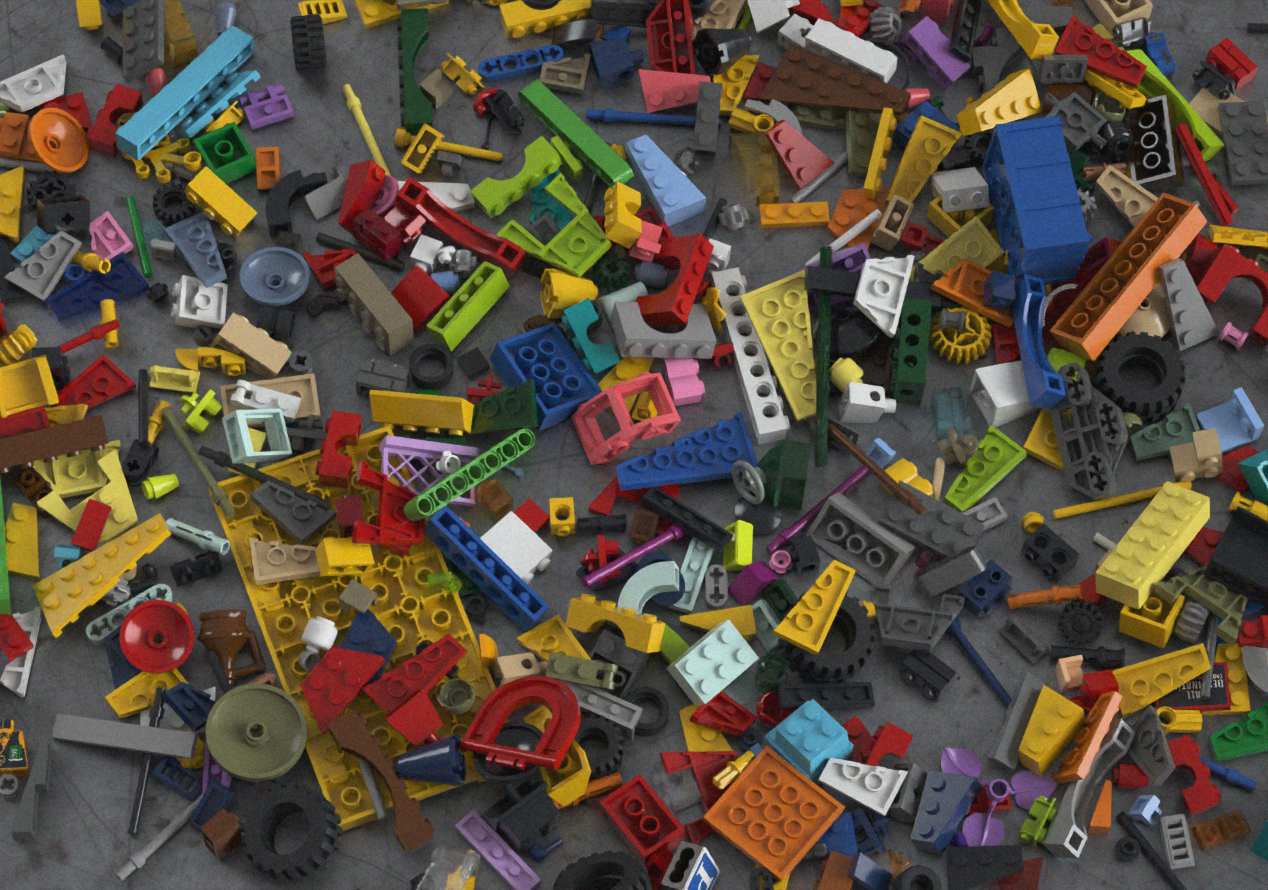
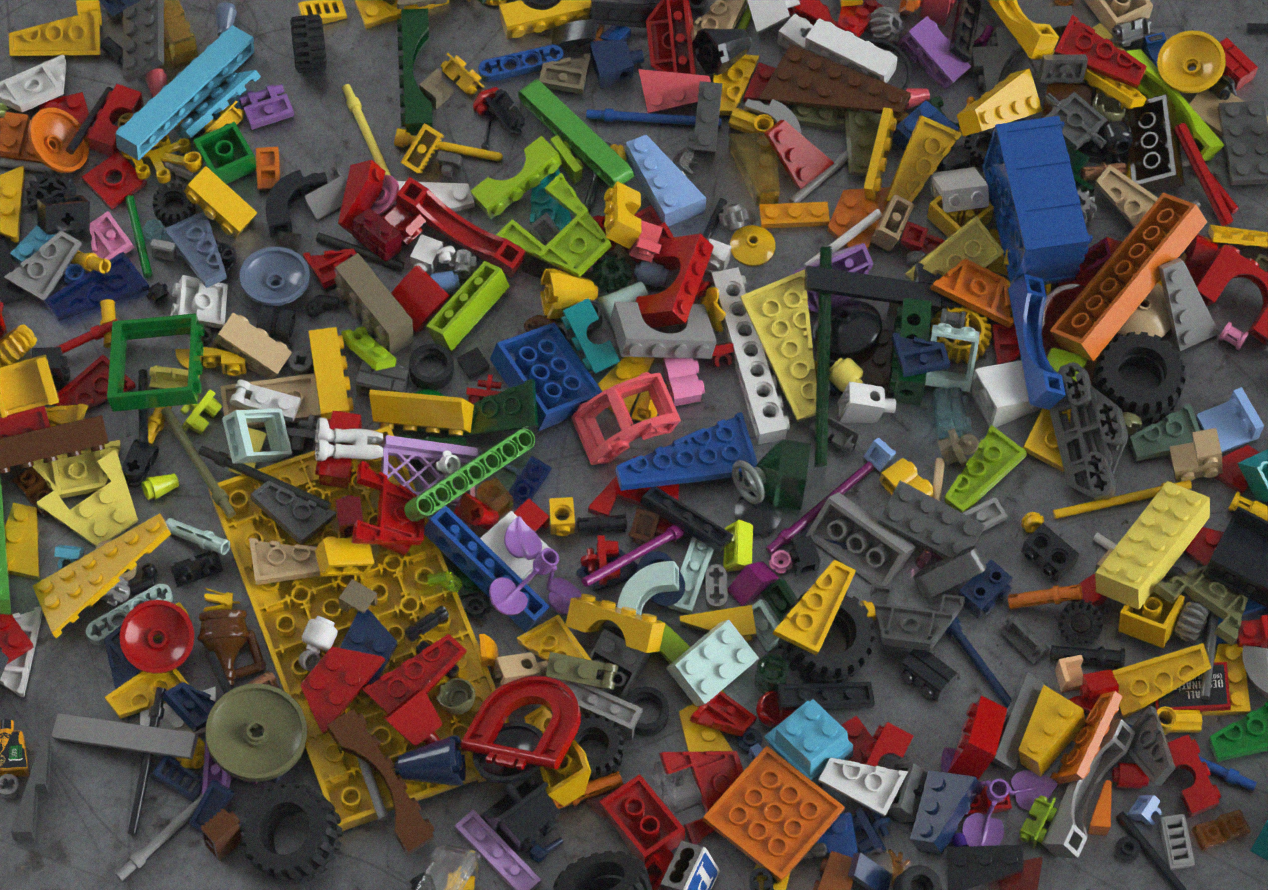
(64, 36): none -> yellow wing
(89, 121): none -> black bar
(91, 525): red tile -> none
(115, 193): none -> red piece
(151, 328): none -> green window
(224, 599): none -> yellow piece
(328, 371): none -> yellow brick
(358, 437): none -> white piece
(368, 348): none -> lime plate
(426, 623): none -> black axle
(475, 512): none -> red piece
(521, 542): none -> medium lavender plant
(529, 480): none -> clear blue slope
(733, 770): yellow axle -> none
(752, 253): none -> yellow dish
(883, 290): white wing -> none
(906, 497): reddish brown bar -> none
(919, 355): none -> dark blue wing
(949, 379): none -> light aqua window
(979, 738): none -> red wedge
(999, 291): dark blue brick -> none
(1191, 50): none -> yellow dish

